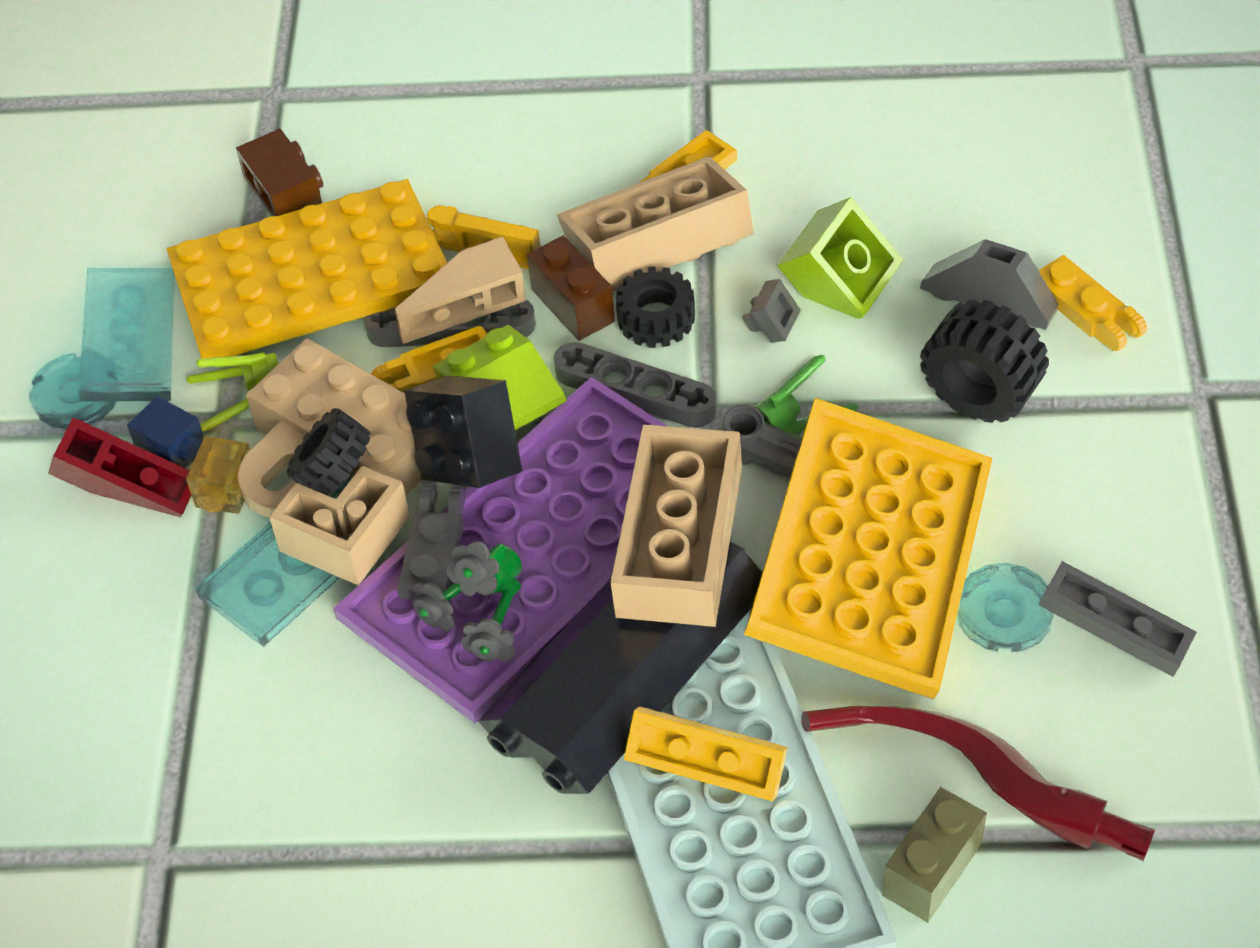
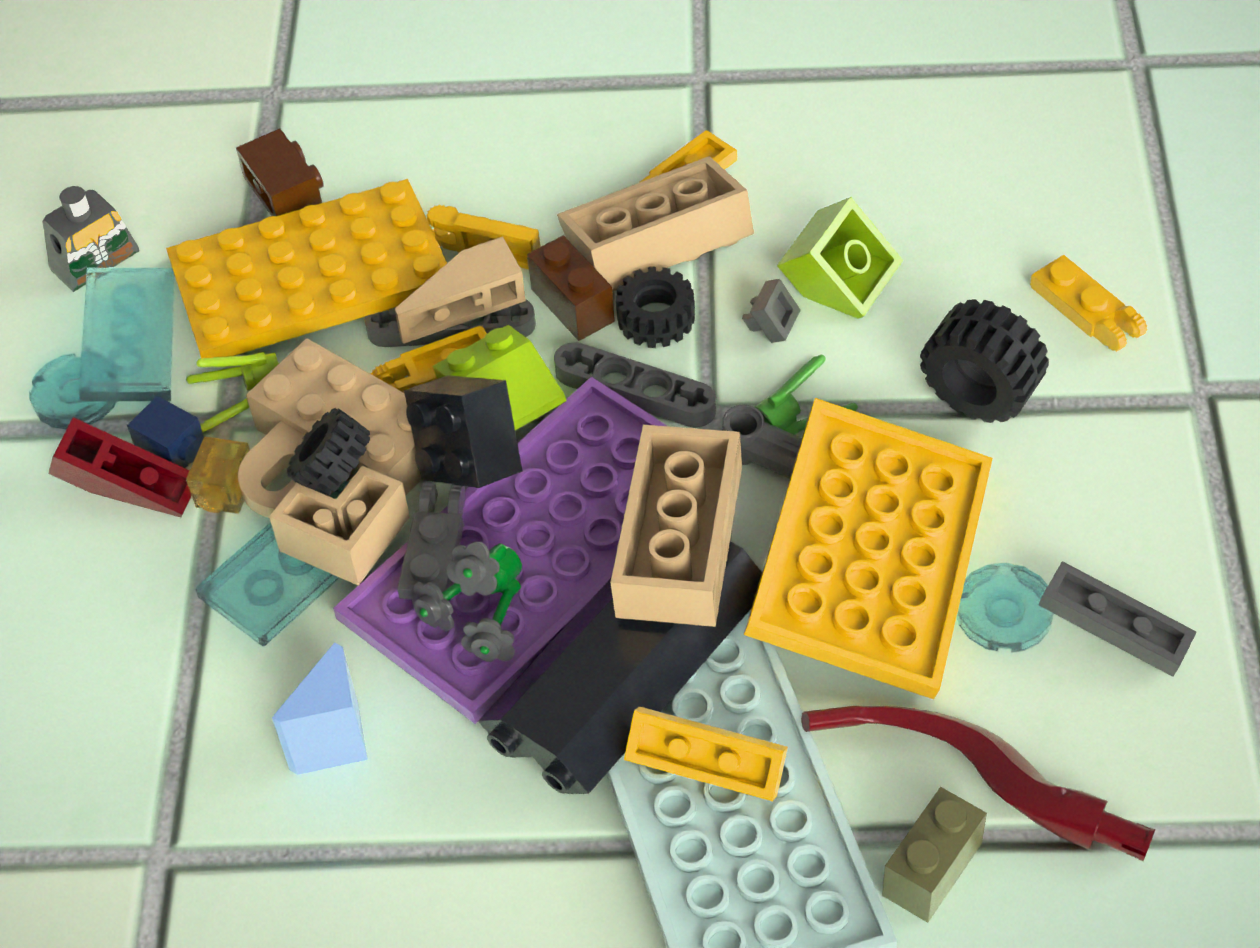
(84, 236): none -> dark grey torso
(322, 718): none -> light blue slope
(996, 275): dark grey slope -> none

